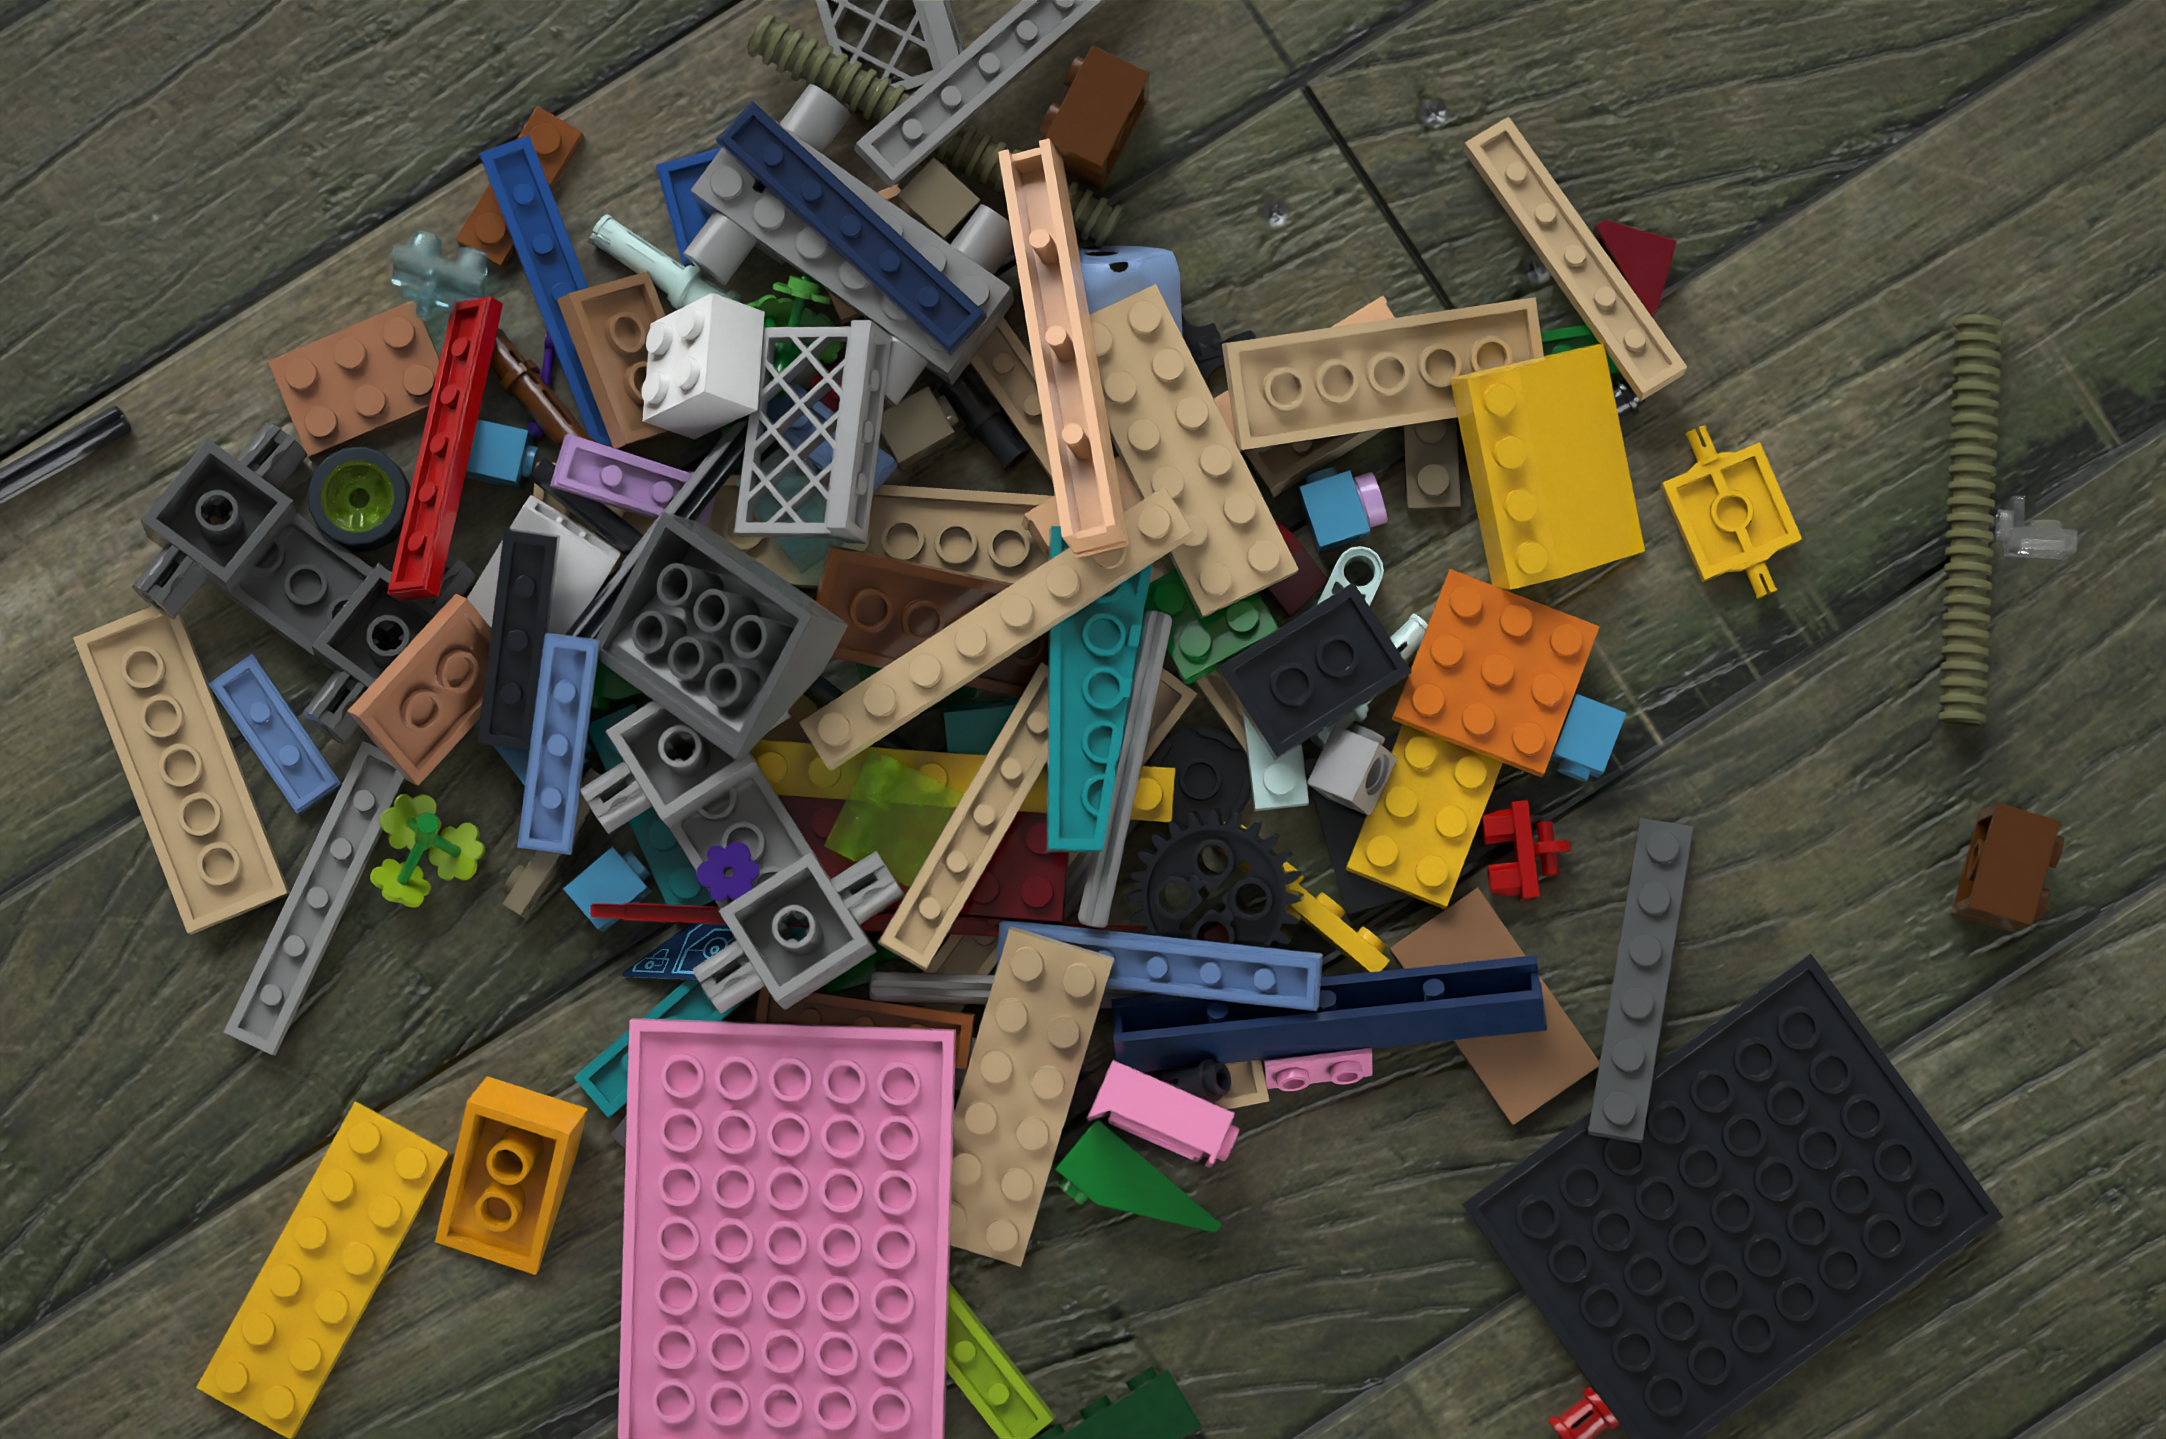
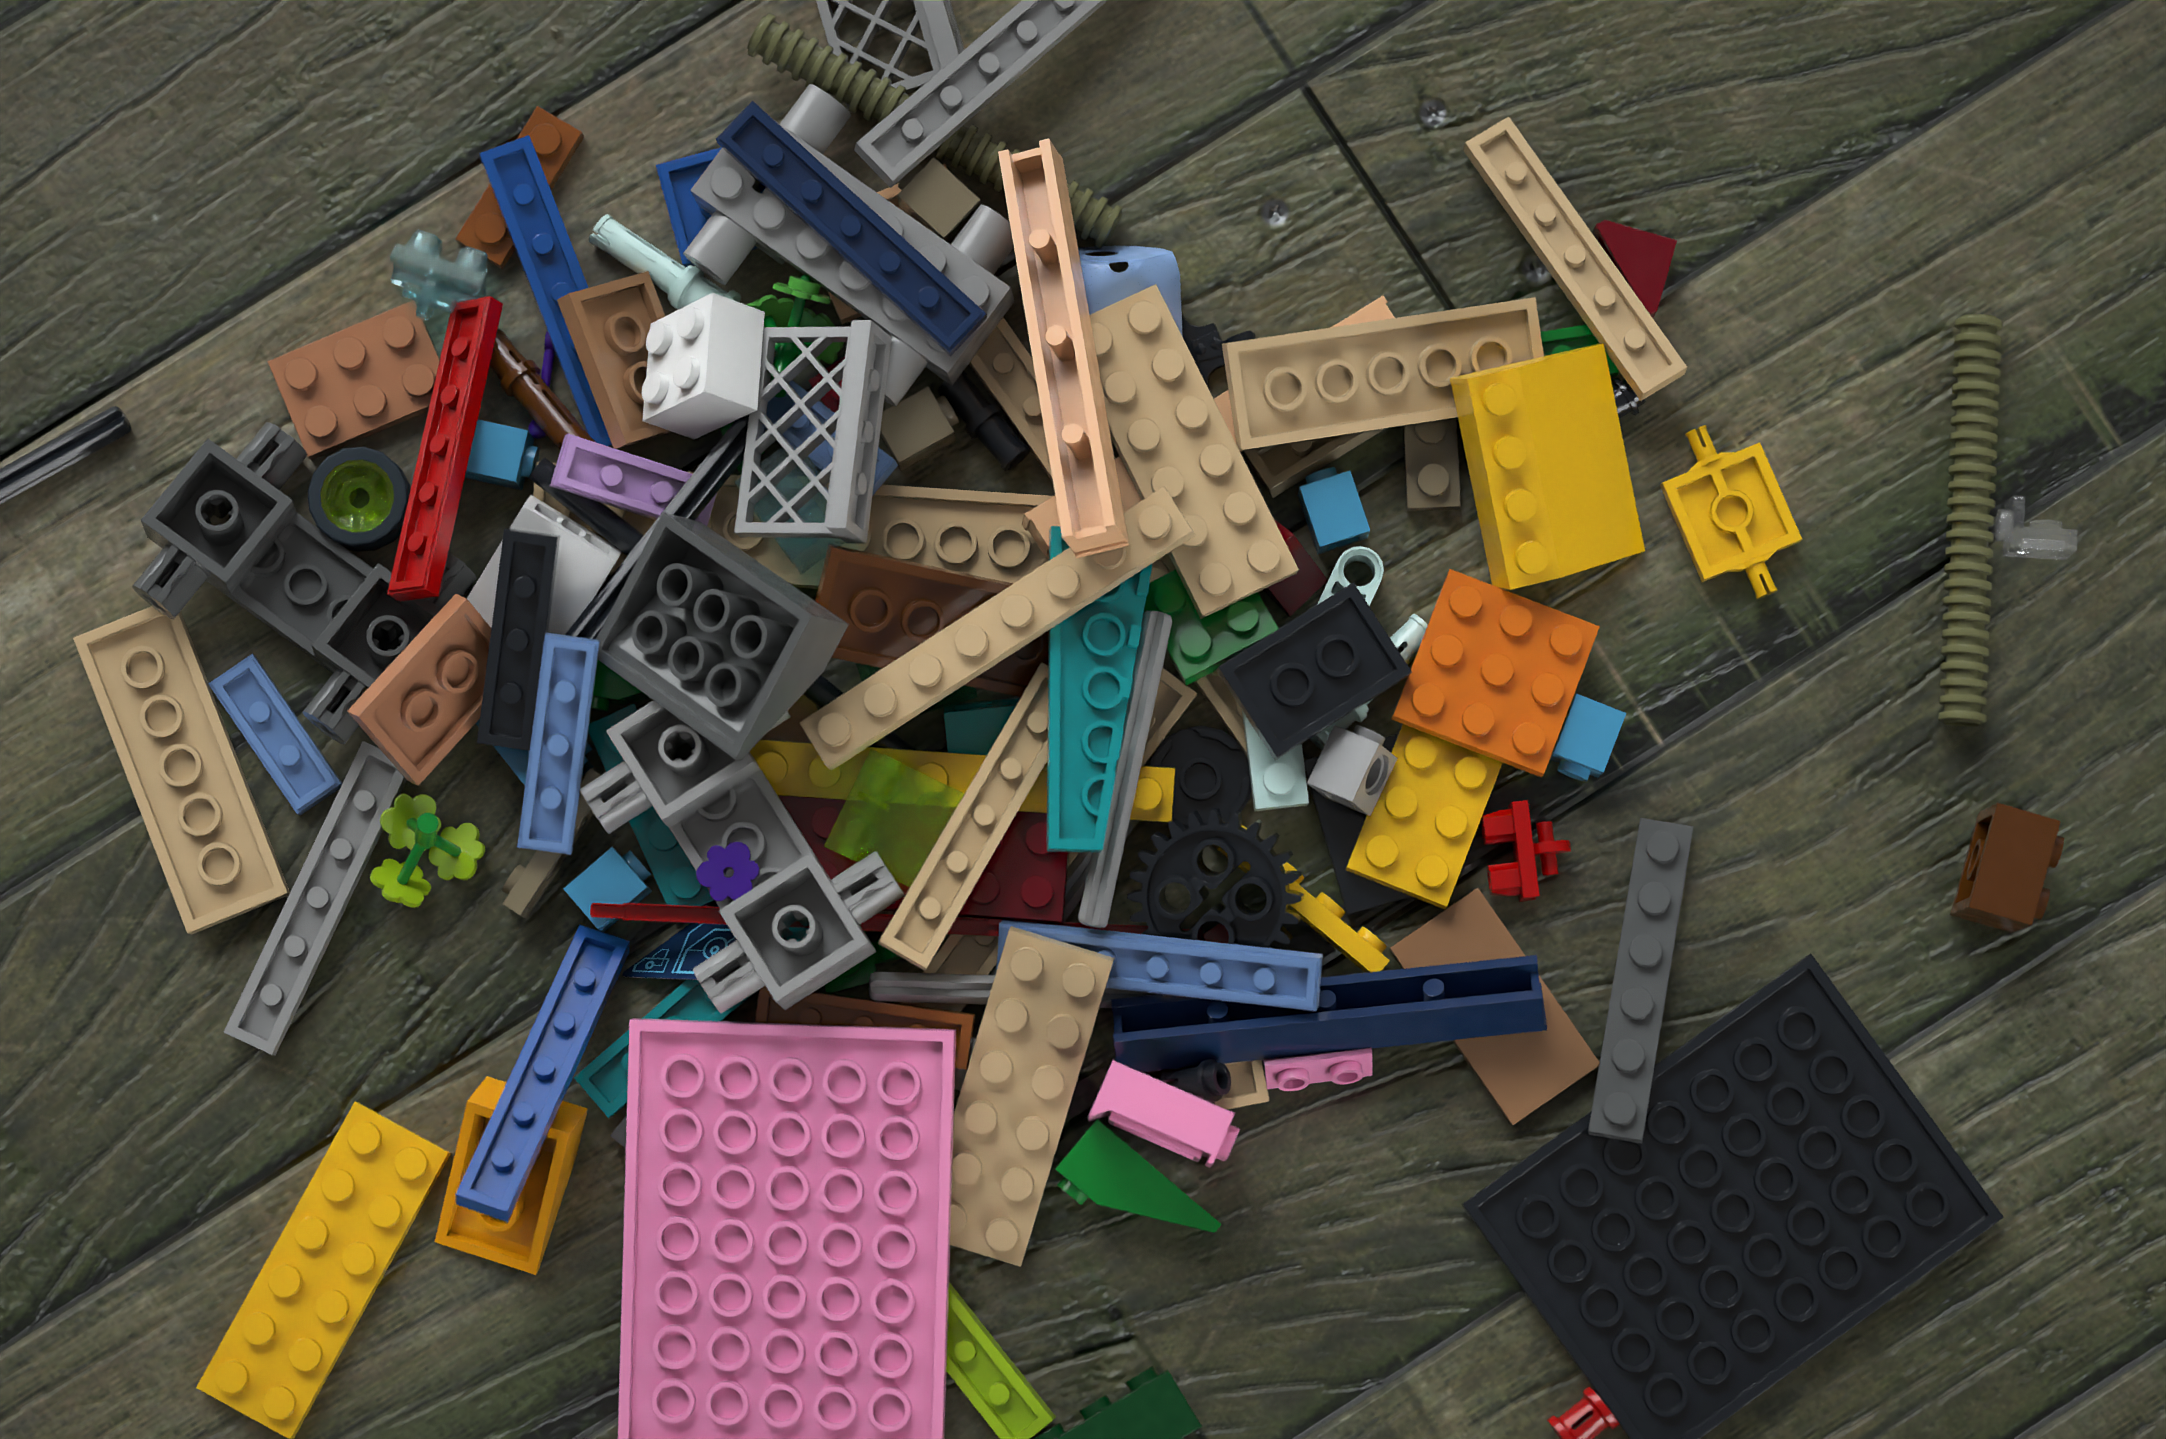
(542, 1073): none -> blue plate
(1096, 115): reddish brown brick -> none
(1371, 499): lavender tile -> none

